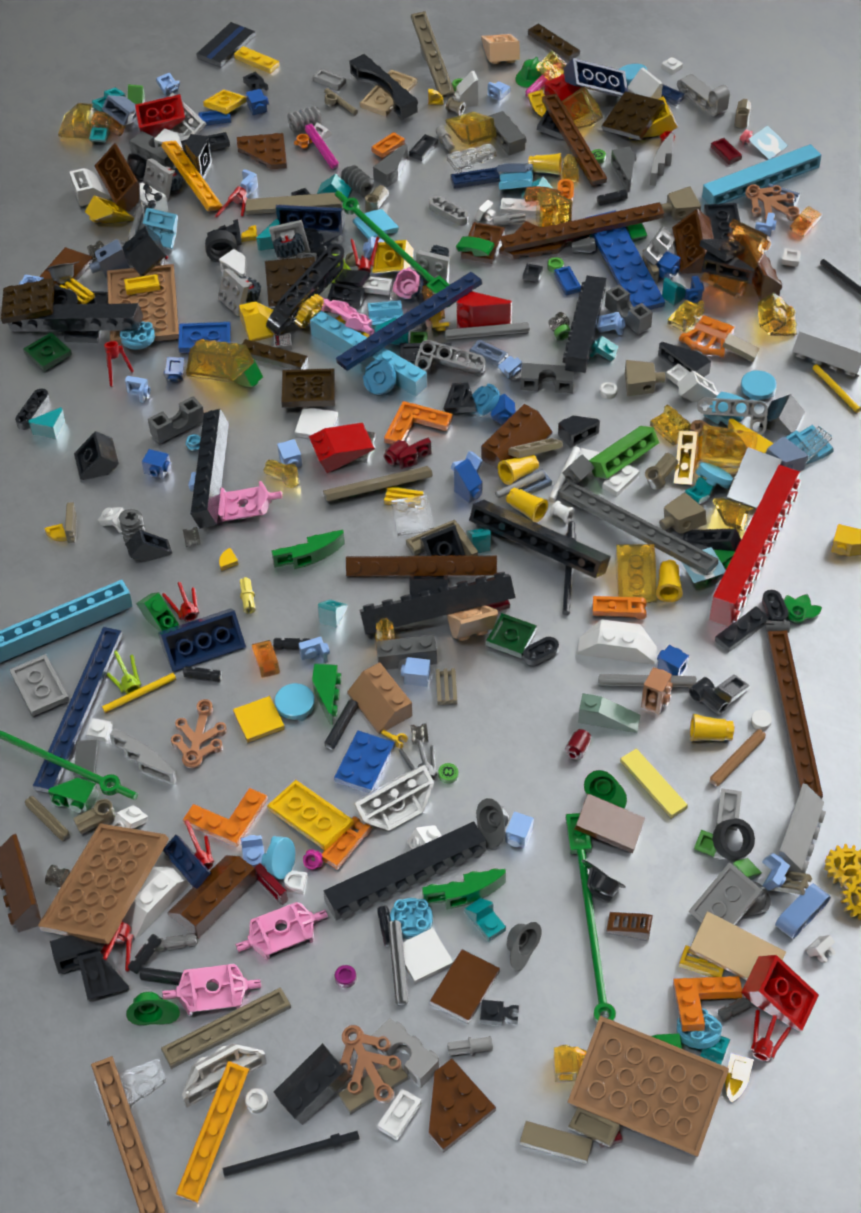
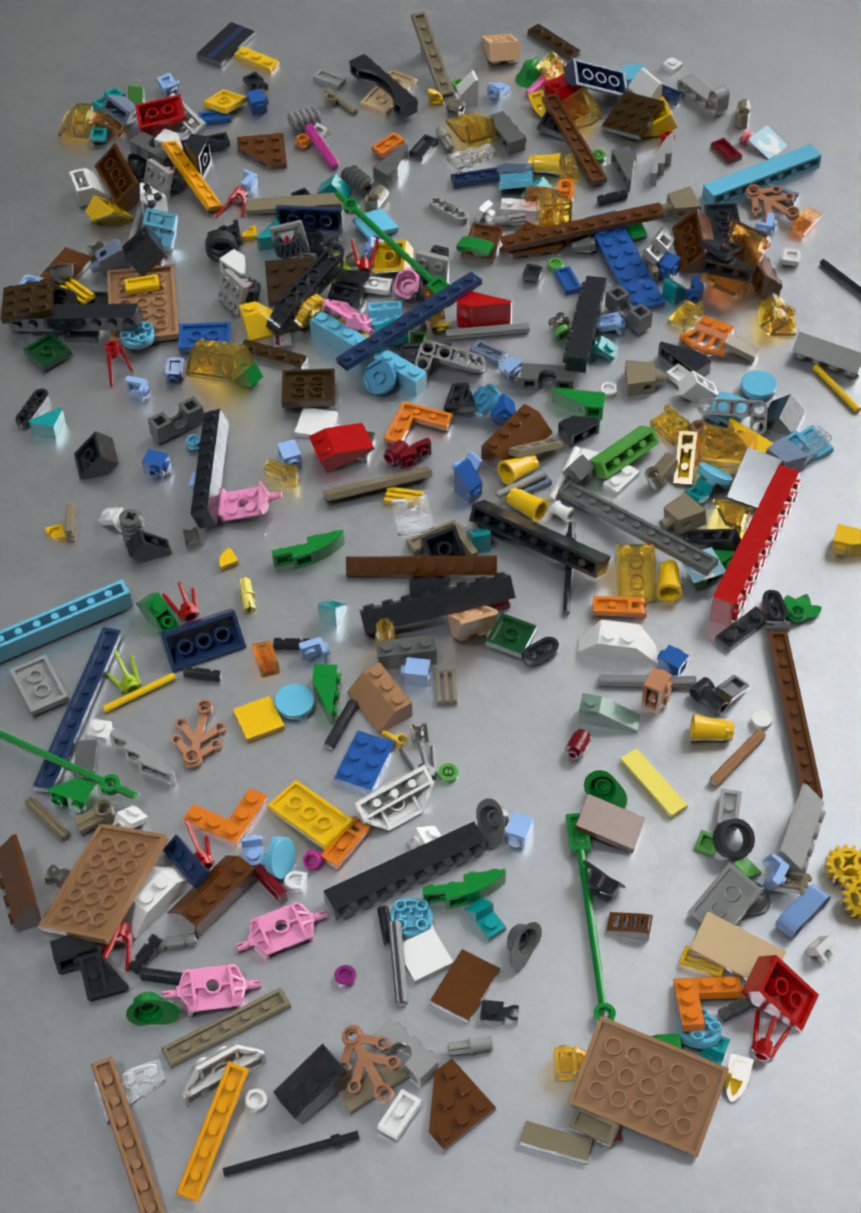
(580, 402): none -> green slope

